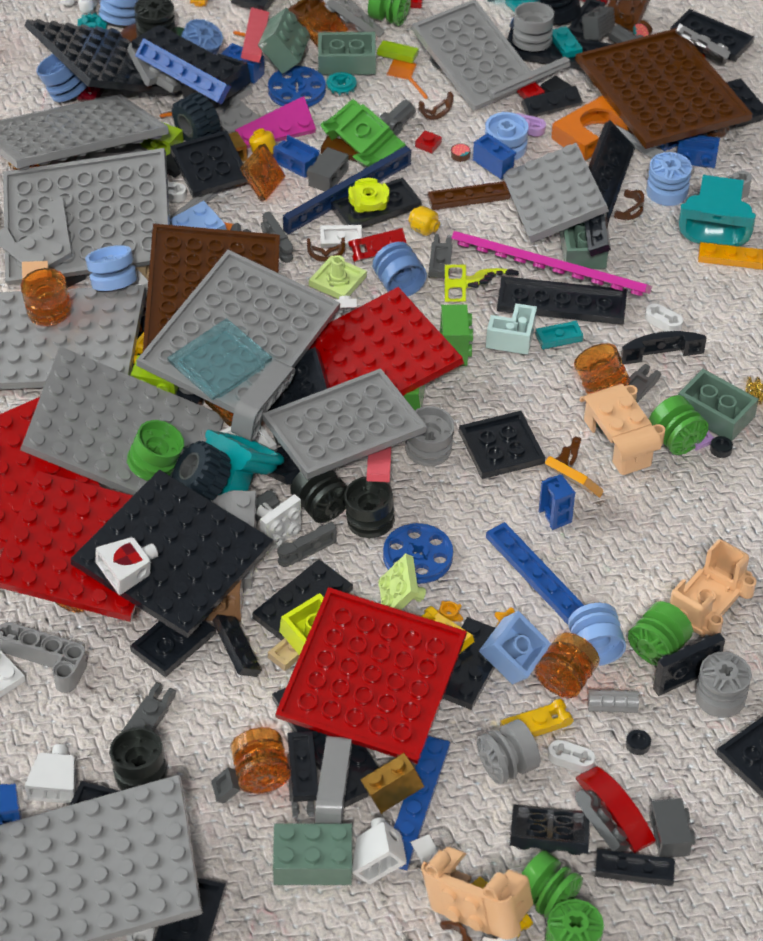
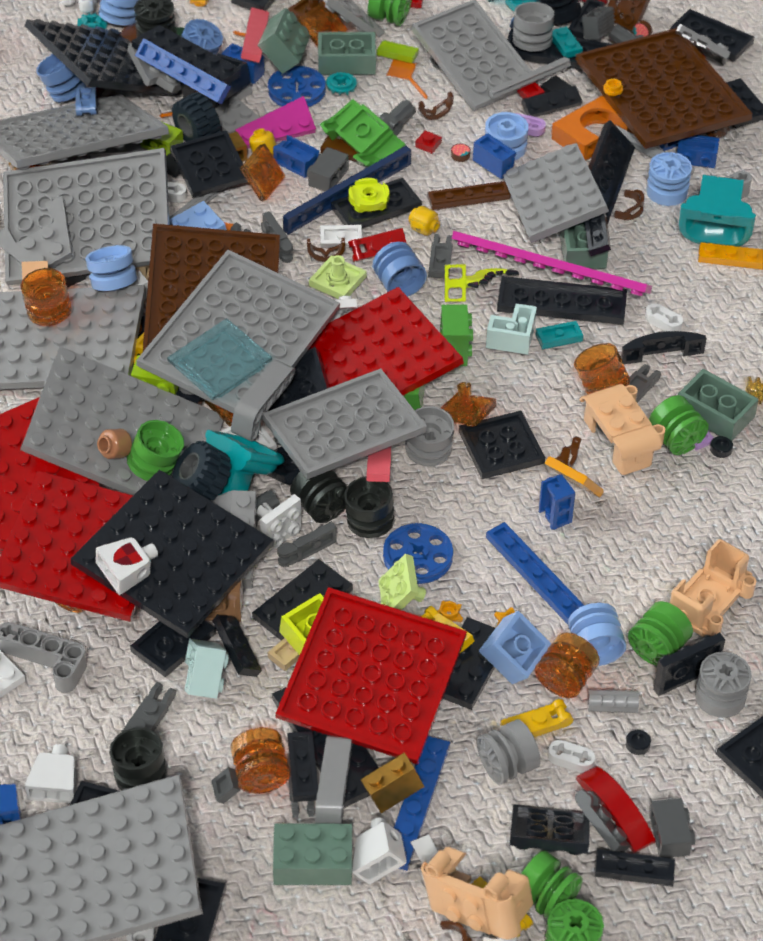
(85, 101): none -> medium blue plate
(114, 443): none -> nougat head
(205, 668): none -> light aqua brick
(467, 407): none -> clear orange plate
(613, 87): none -> light orange plate

